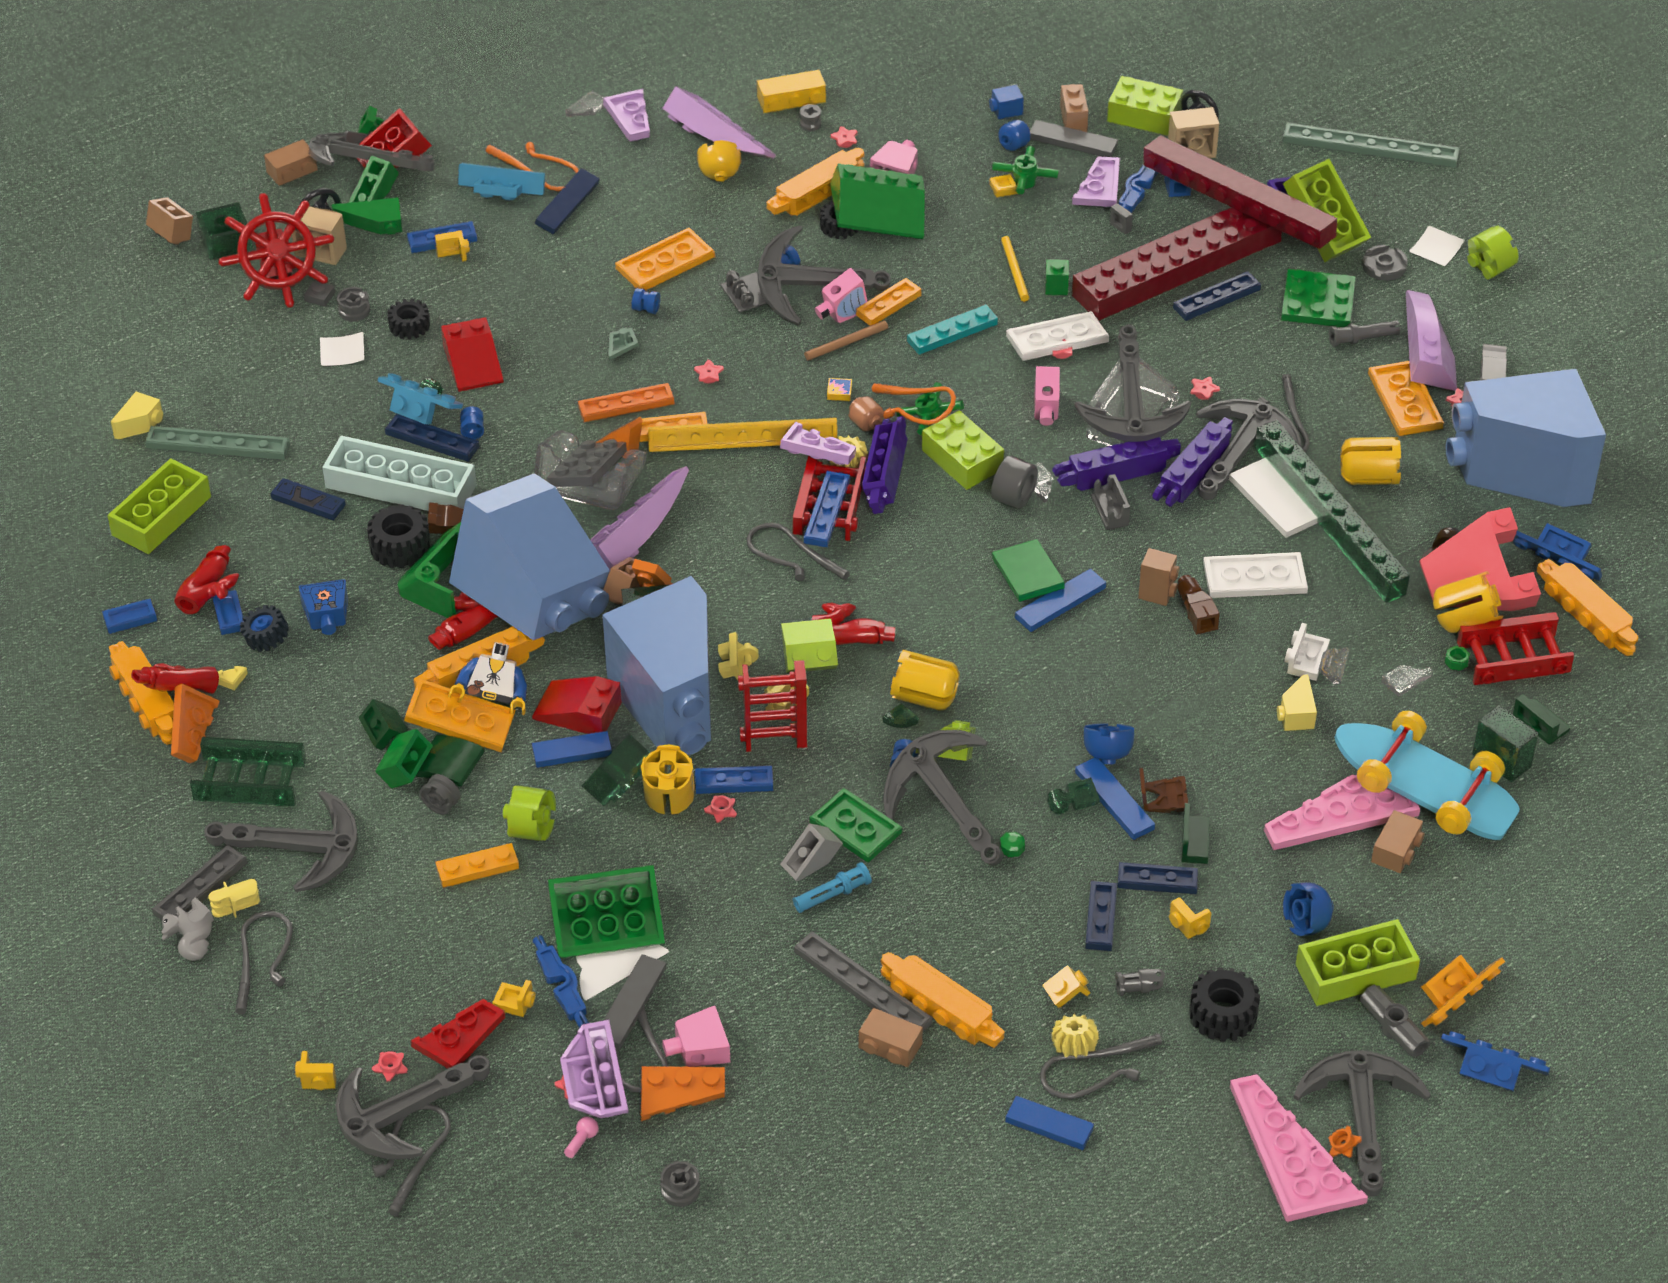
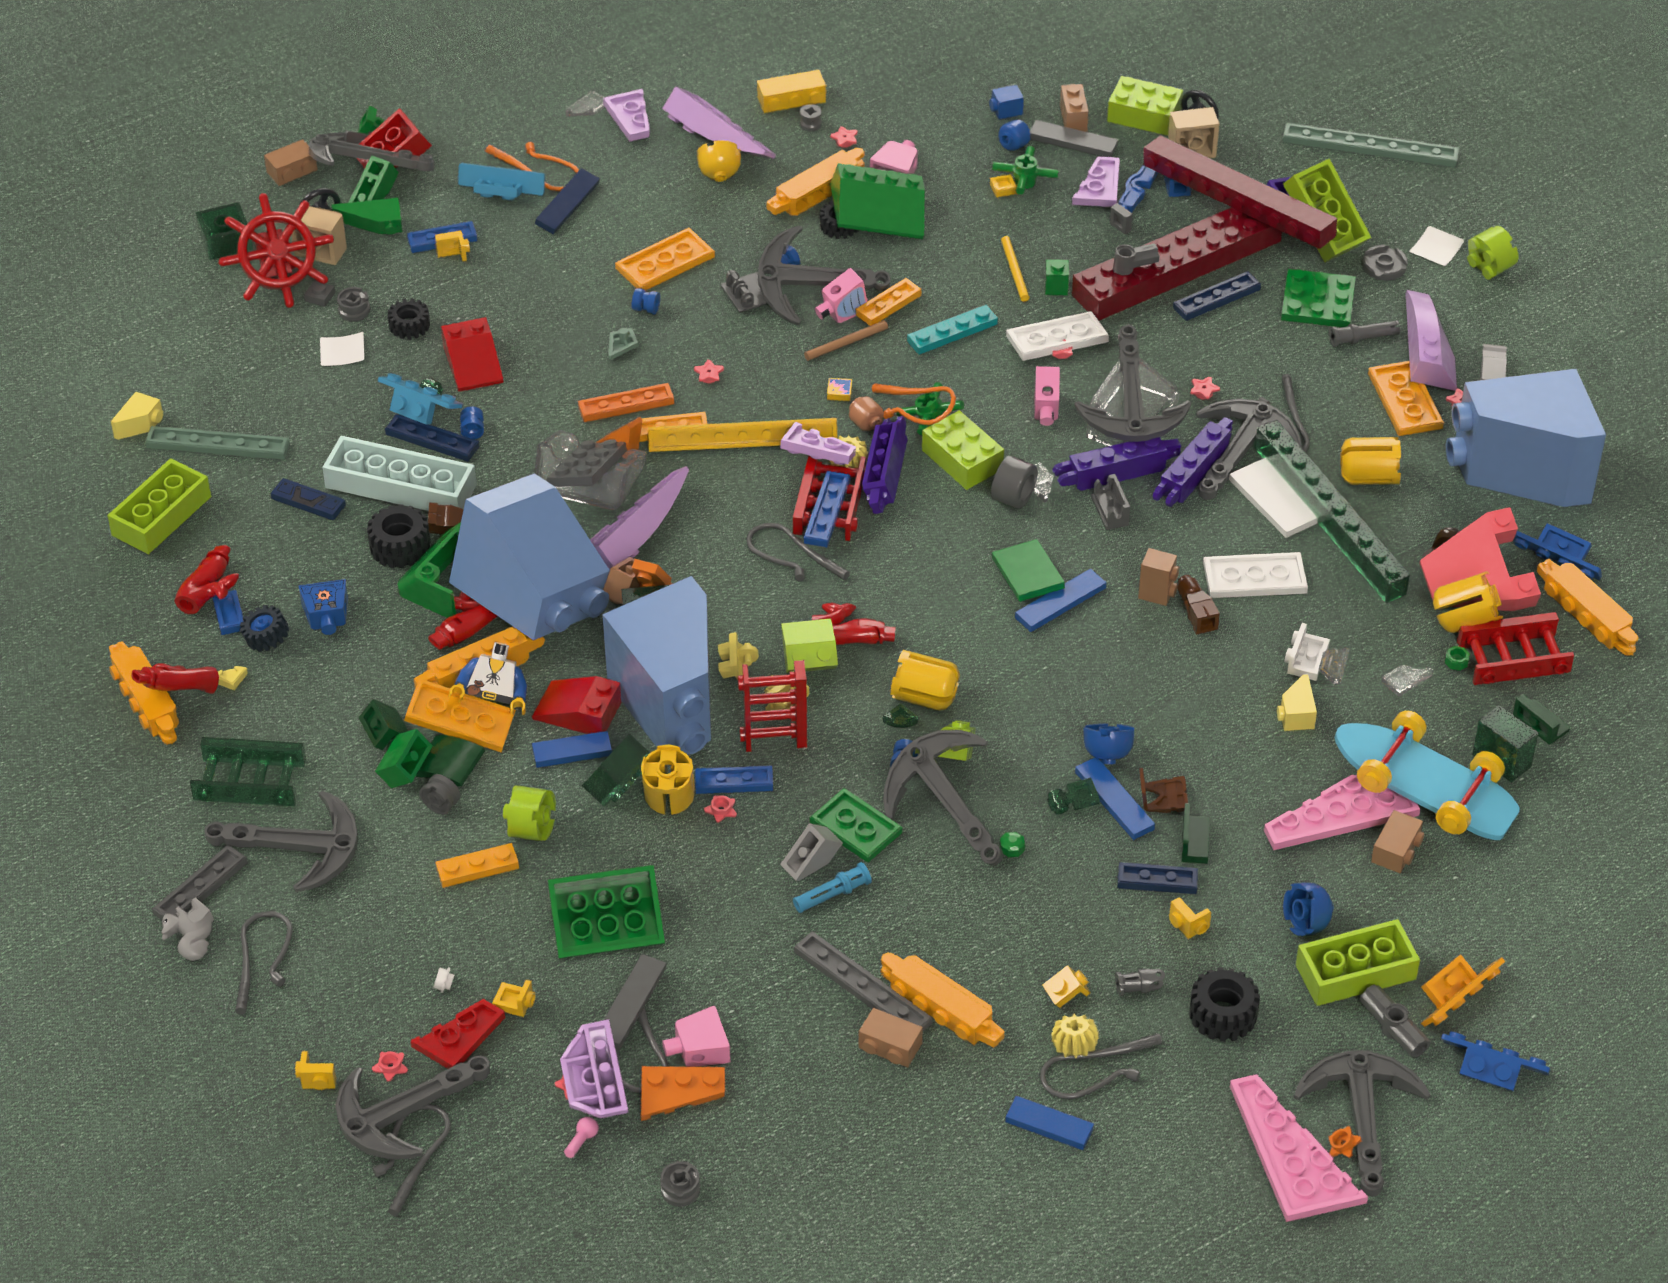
(129, 616): blue tile -> none
(169, 220): medium nougat brick -> none
(190, 720): orange wing -> none
(234, 898): light yellow arm -> none
(443, 979): none -> white plate
(555, 972): blue piece -> none
(608, 968): white sticker -> none
(1101, 916): dark blue tile -> none
(1128, 257): none -> dark grey piece

